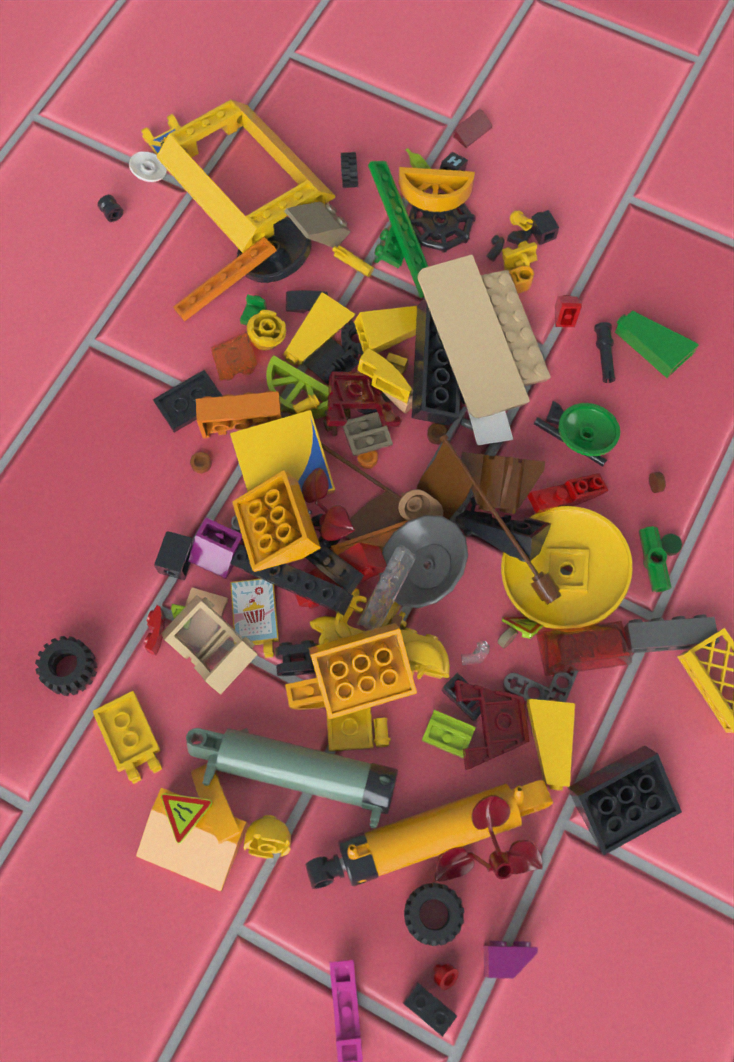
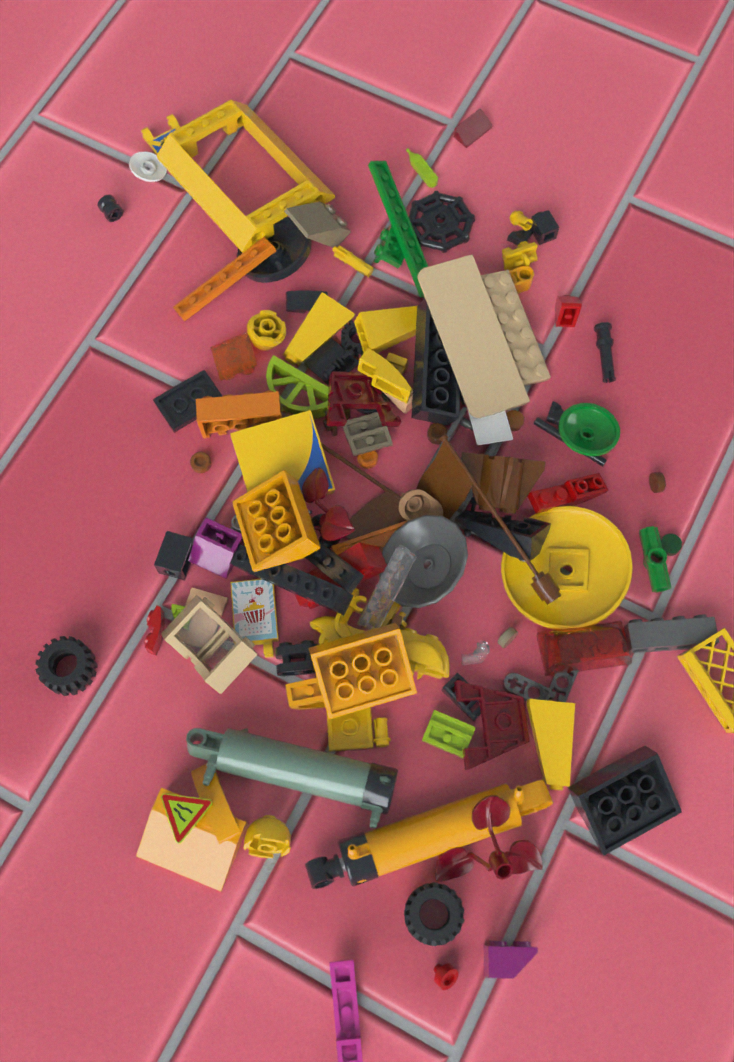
(128, 735): yellow tile -> none
(253, 307): green bracket -> none
(306, 404): yellow pin -> none
(349, 170): black tyre -> none
(429, 1009): black brick -> none
(436, 179): light orange window -> none
(454, 162): black brick -> none
(498, 243): black arm -> none
(515, 420): none -> dark orange tile
(523, 625): lime piece -> none
(655, 343): green slope -> none

